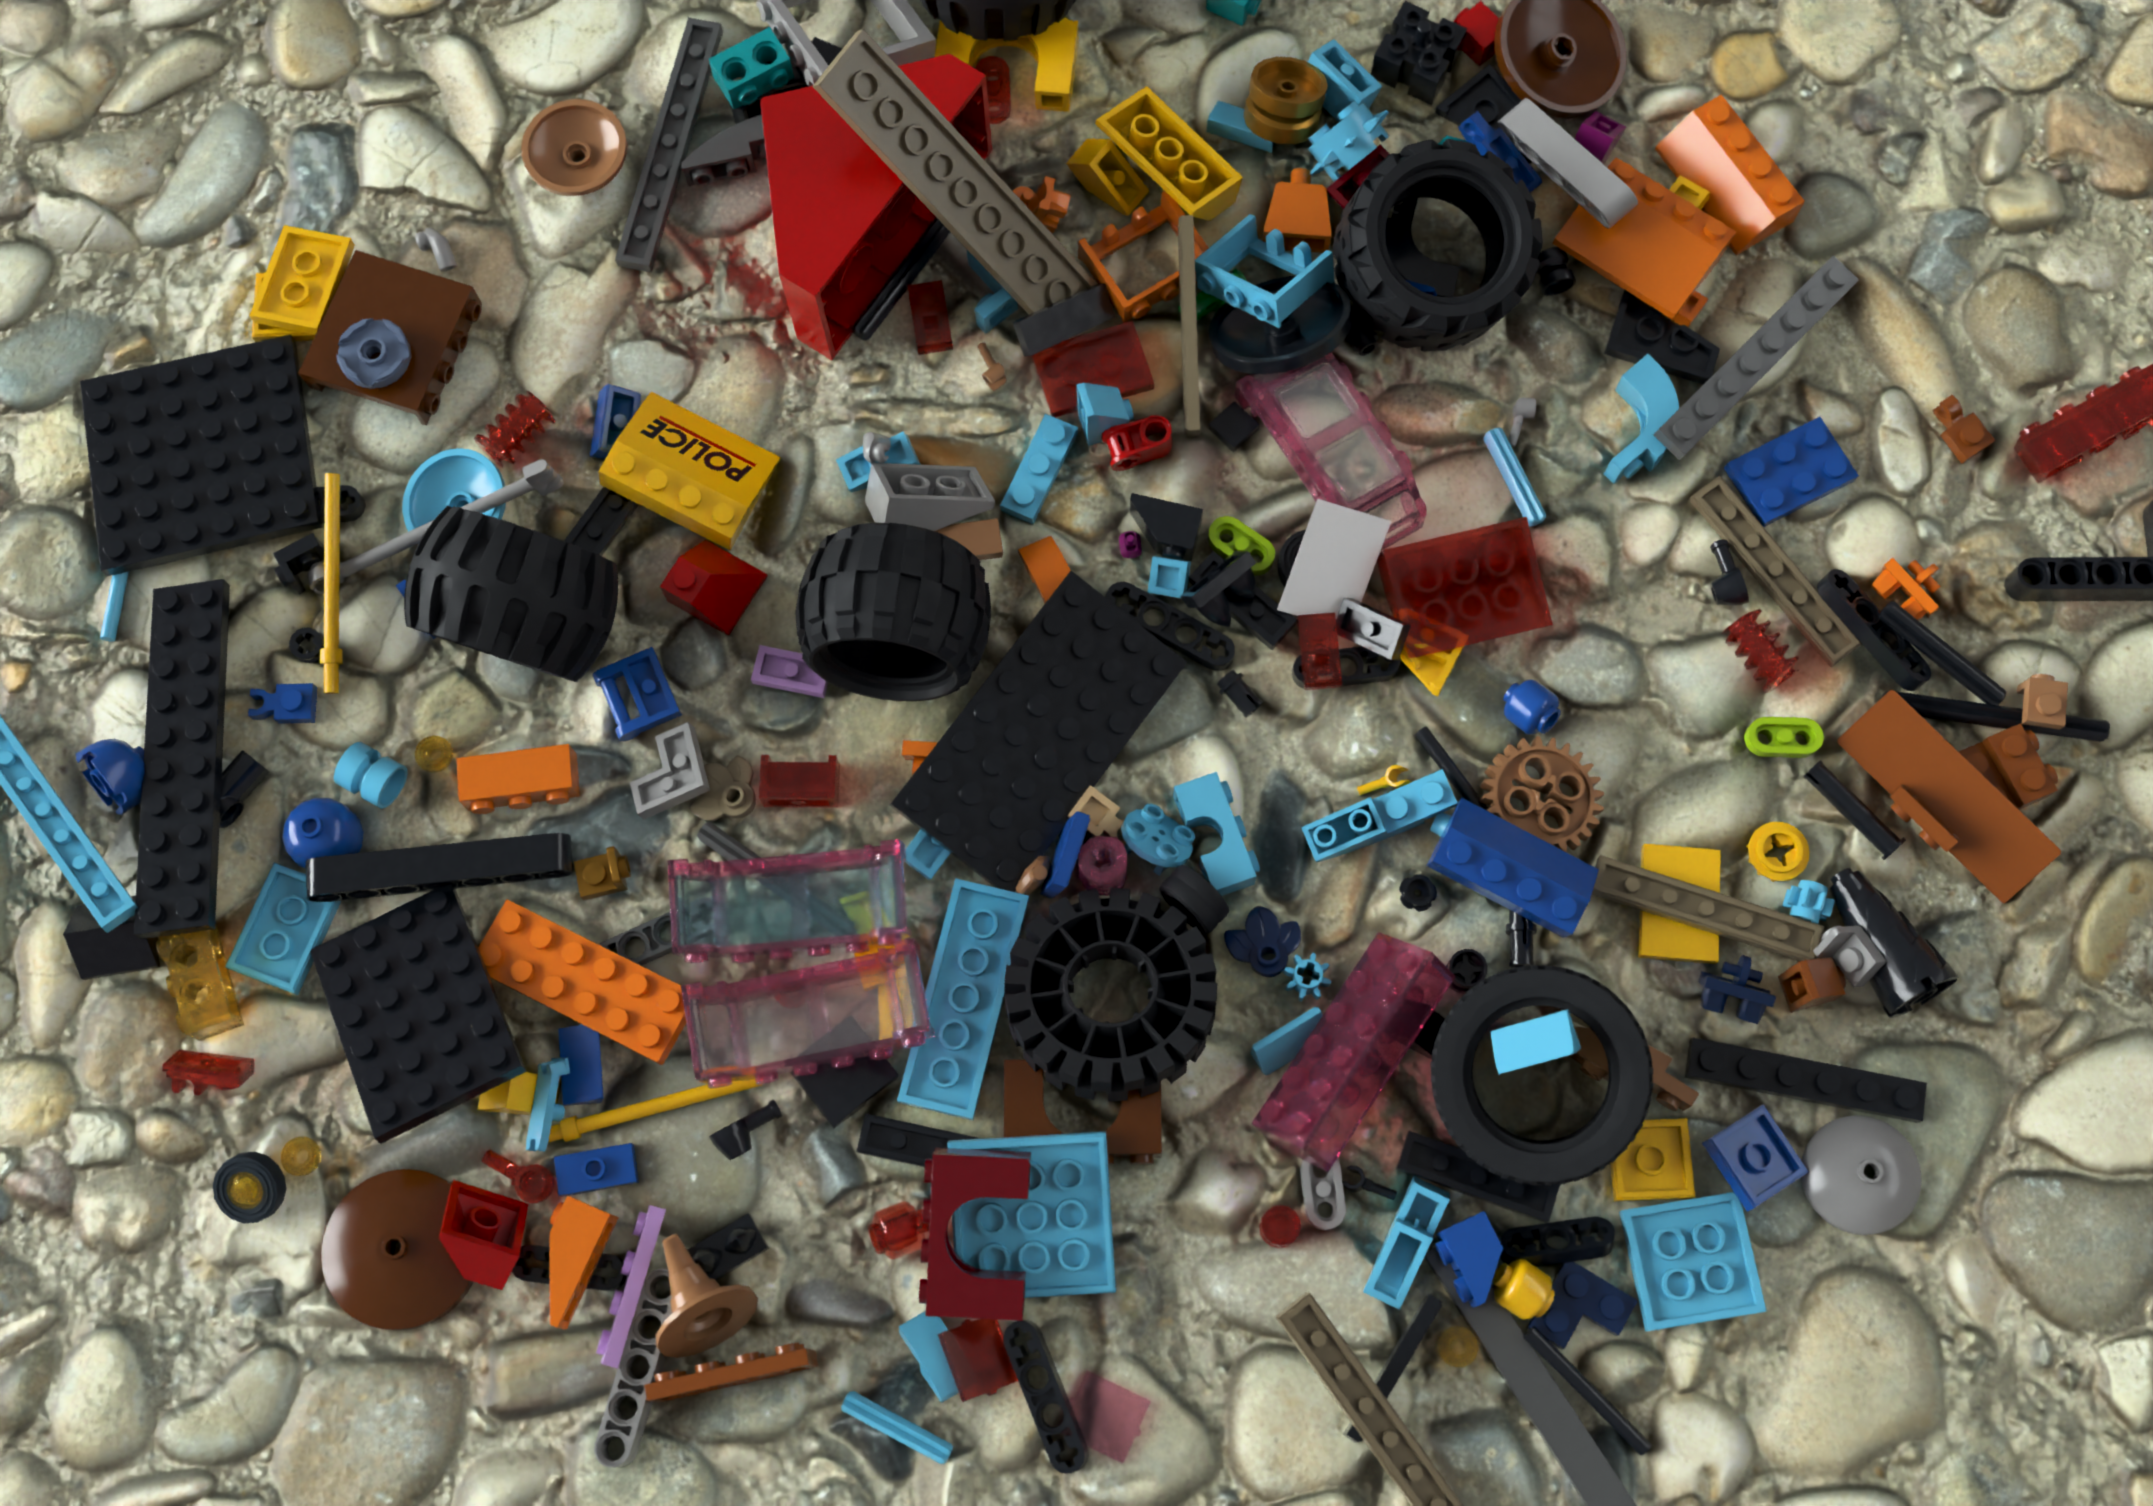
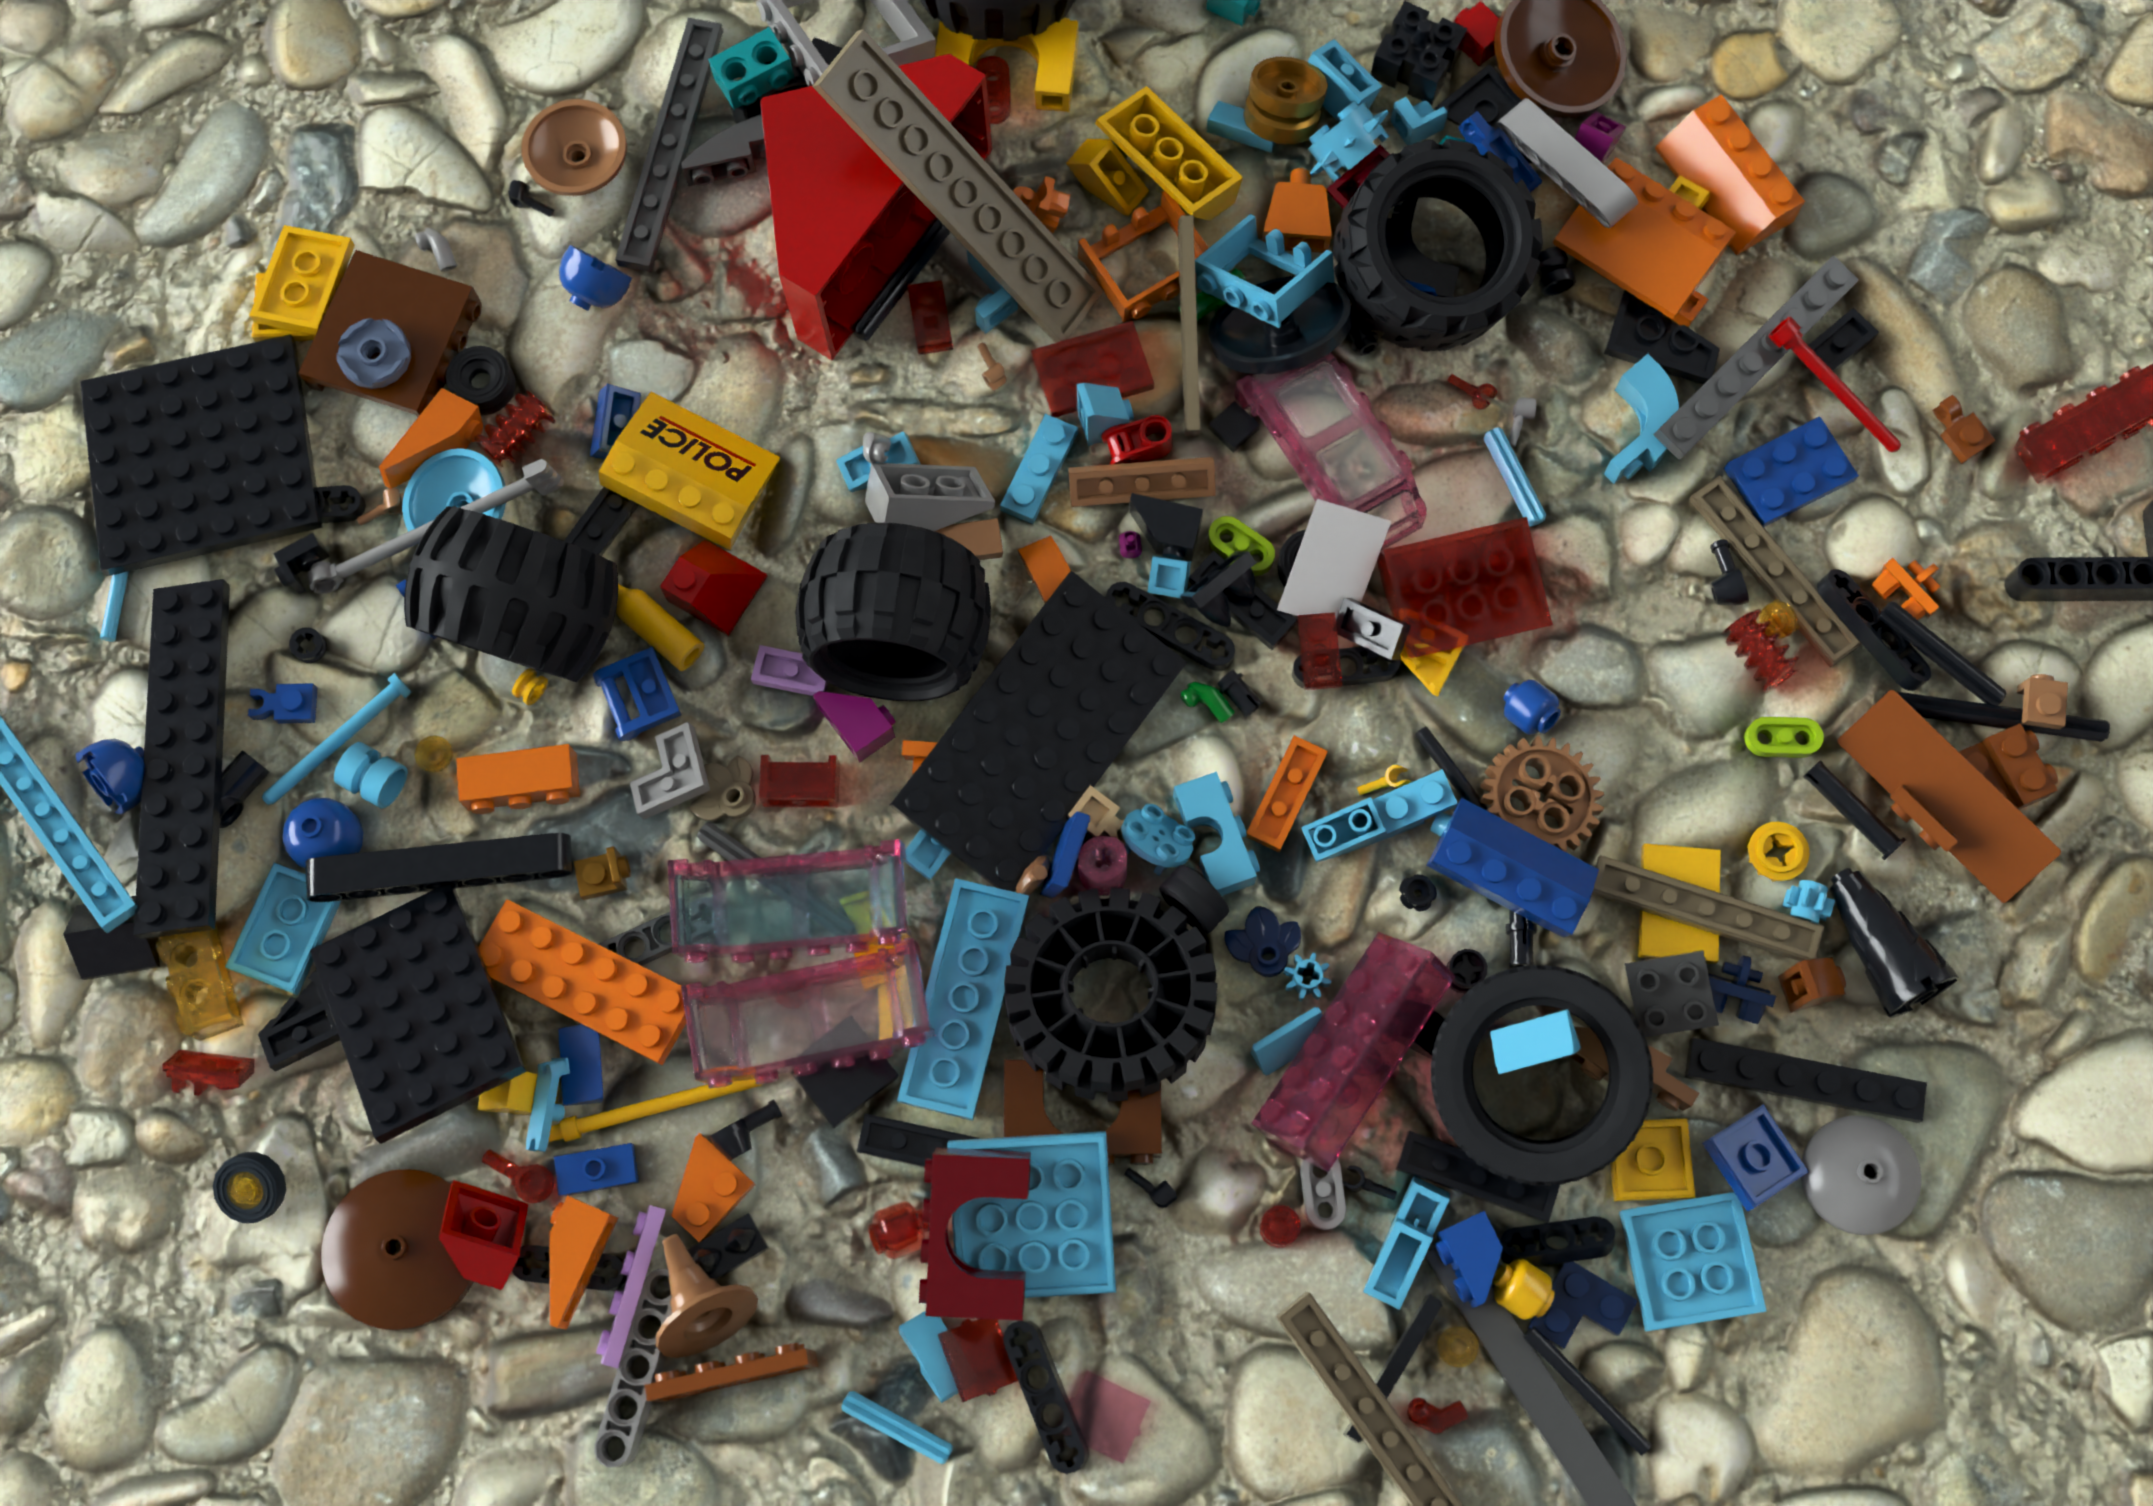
(291, 1150): clear yellow plate -> none
(300, 1028): none -> black wing
(331, 655): yellow bar -> none
(336, 739): none -> medium azure bar
(392, 505): none -> medium nougat hand
(442, 426): none -> orange slope
(476, 361): none -> black tyre
(519, 197): none -> black hand
(530, 686): none -> yellow bush
(591, 280): none -> blue cylinder
(658, 628): none -> yellow piece
(708, 1189): none -> orange wing
(857, 722): none -> magenta slope
(1064, 319): black tile -> none
(1153, 479): none -> medium nougat plate
(1161, 1195): none -> black hand
(1207, 695): none -> green arm
(1286, 793): none -> orange plate
(1417, 121): none -> medium azure panel
(1433, 1418): none -> clear red arm
(1474, 391): none -> clear red hand
(1672, 993): none -> dark grey hinge
(1782, 618): none -> clear yellow plate
(1789, 336): none -> red piece
(1844, 339): none -> black plate
(1852, 953): light grey bracket -> none

